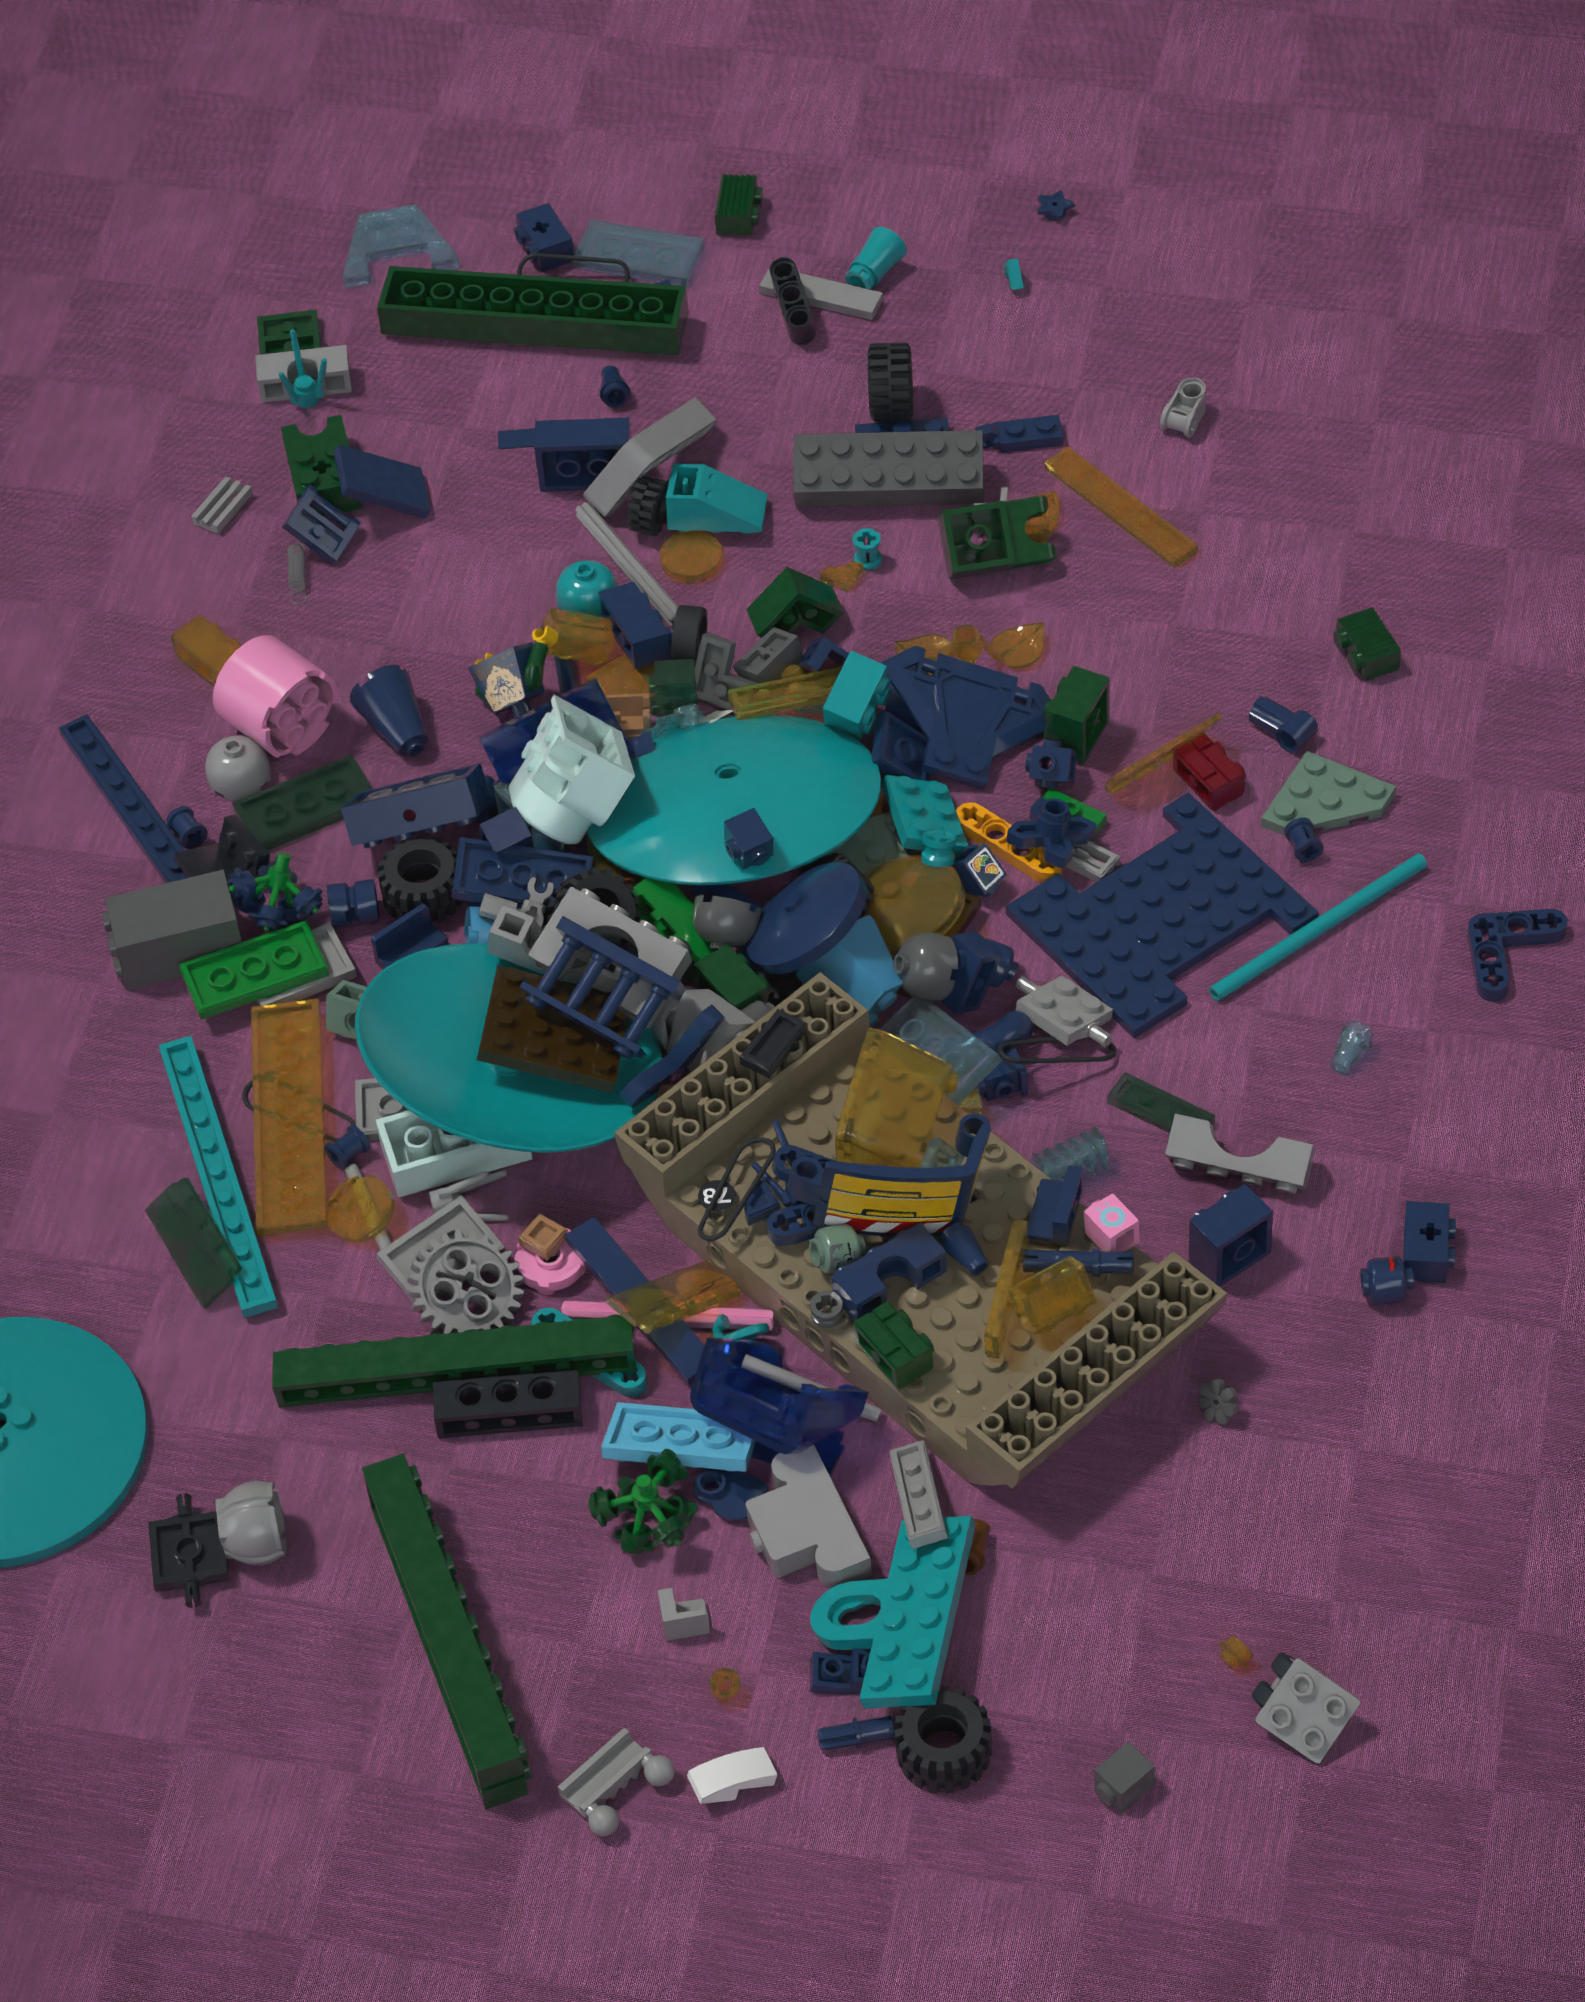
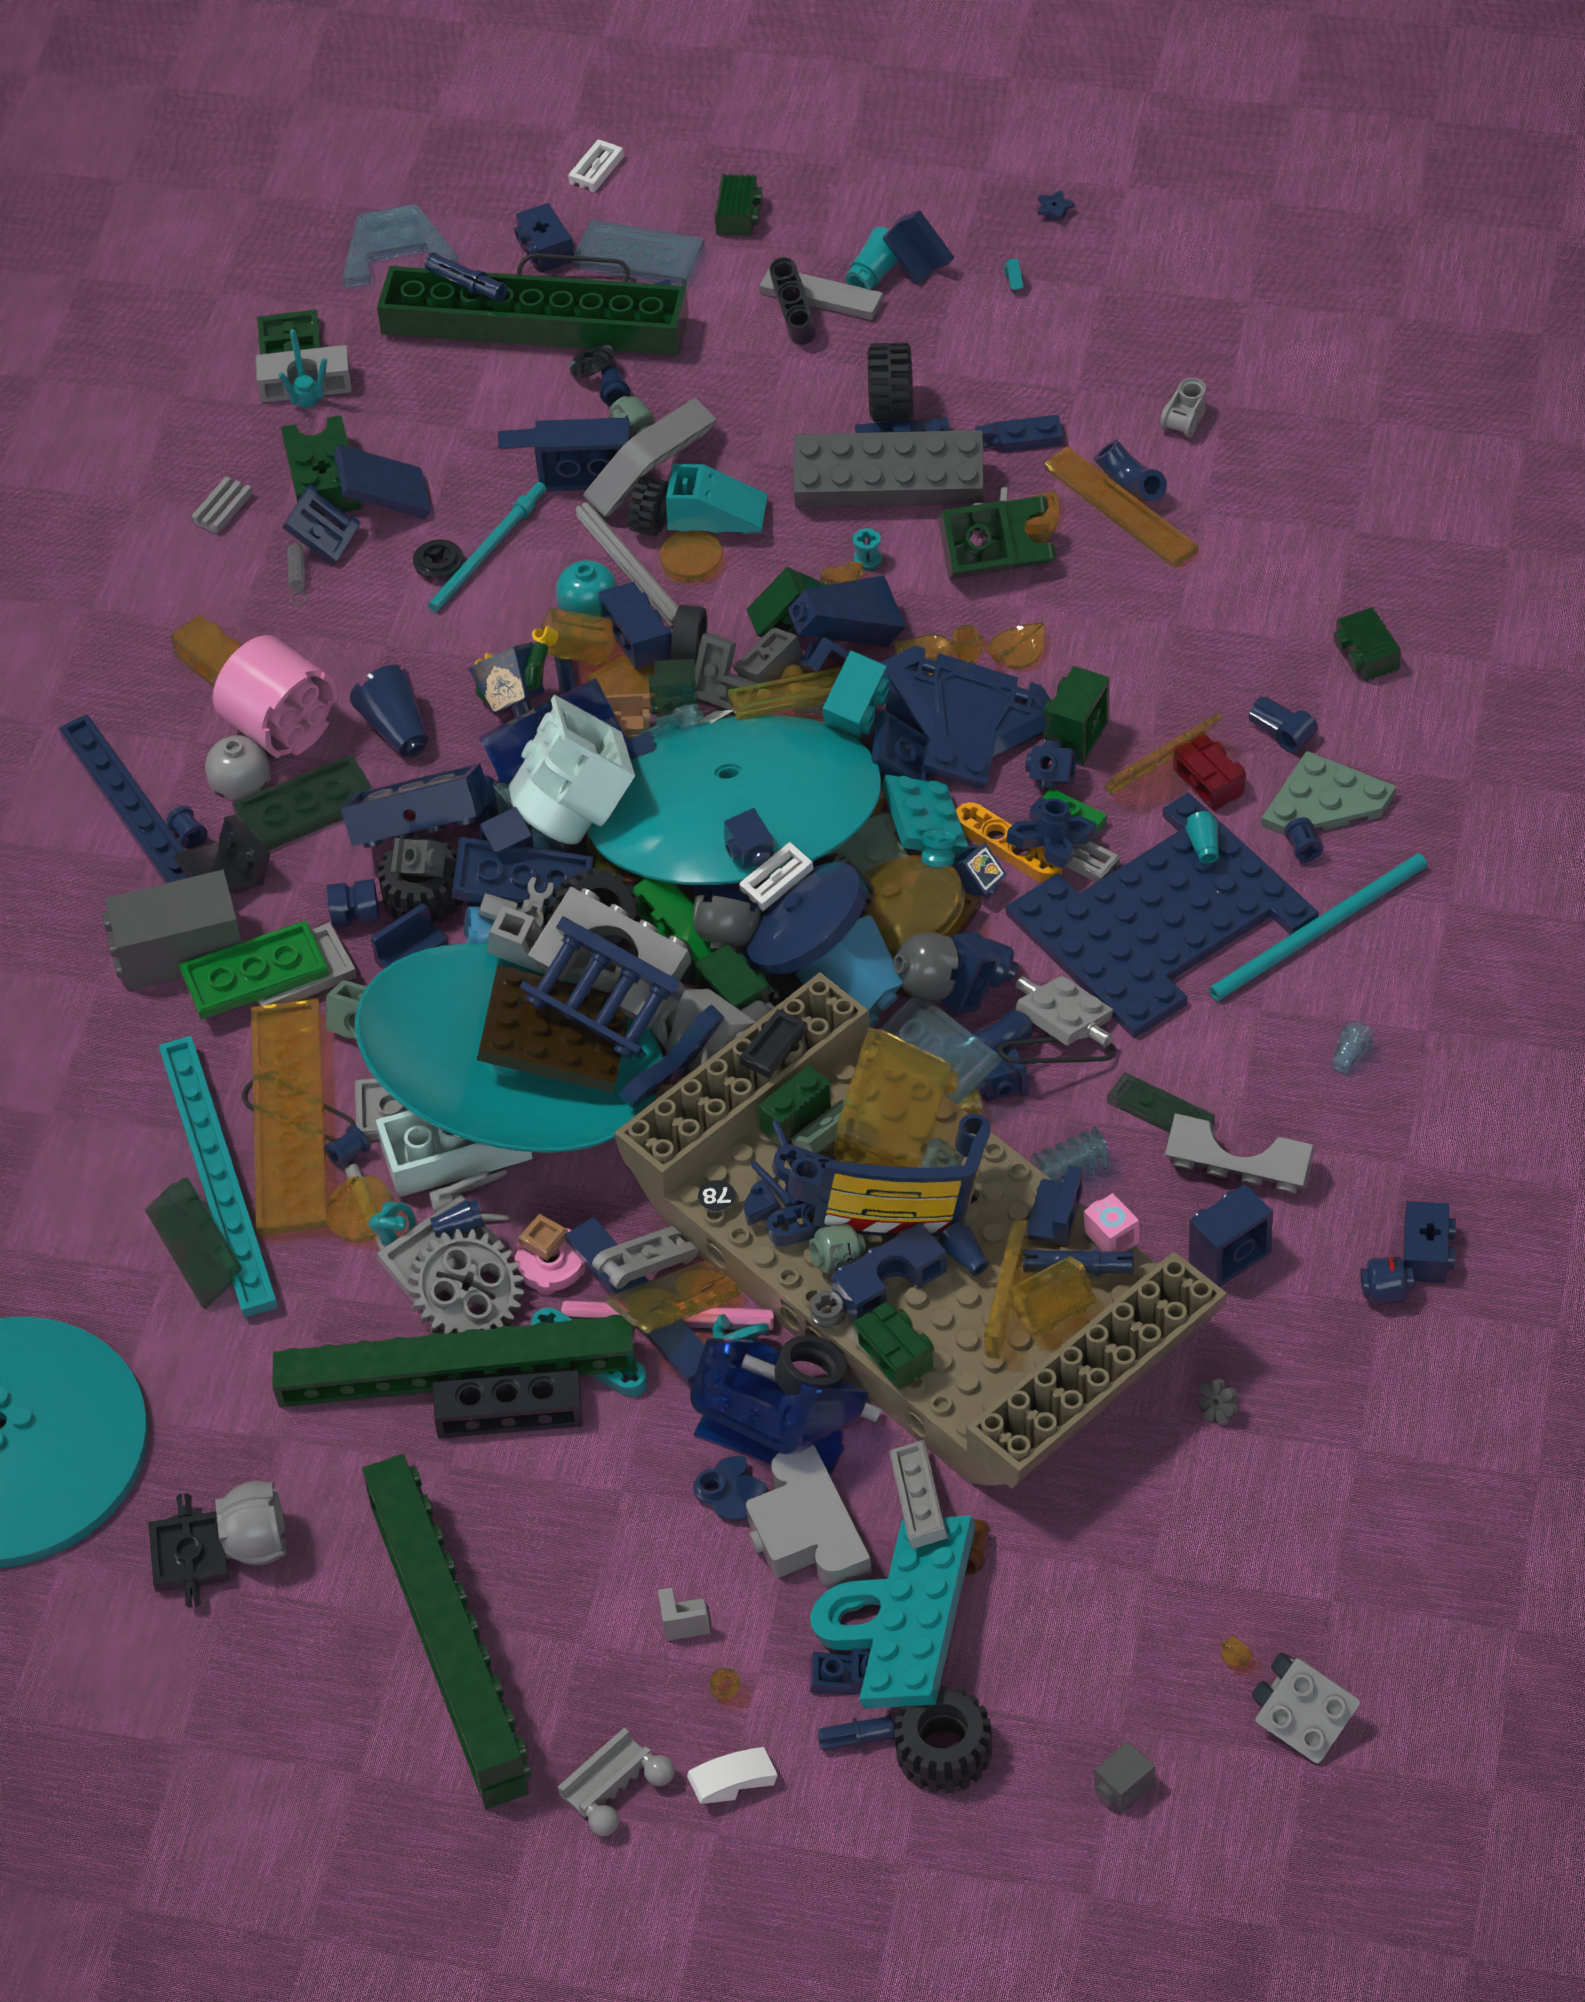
(277, 878): dark blue plant -> none
(385, 1222): none -> teal piece
(418, 857): none -> dark grey brick
(433, 551): none -> black gear
(461, 1216): none -> dark blue cone
(491, 288): none -> dark blue pin
(521, 508): none -> teal bar
(591, 361): none -> black gear
(600, 166): none -> white tile
(636, 410): none -> sand green head
(643, 1496): dark green plant -> none
(644, 1256): none -> light grey plate
(695, 1439): medium azure plate -> none
(746, 1196): black piece -> none
(780, 880): none -> white tile
(795, 1104): none -> dark green brick
(812, 1350): none -> black tyre
(821, 1132): none -> sand green plate
(849, 612): none -> dark blue slope
(917, 246): none -> dark blue panel
(1129, 473): none -> dark blue cylinder
(1203, 834): none -> teal cone
(1500, 936): dark blue beam -> none

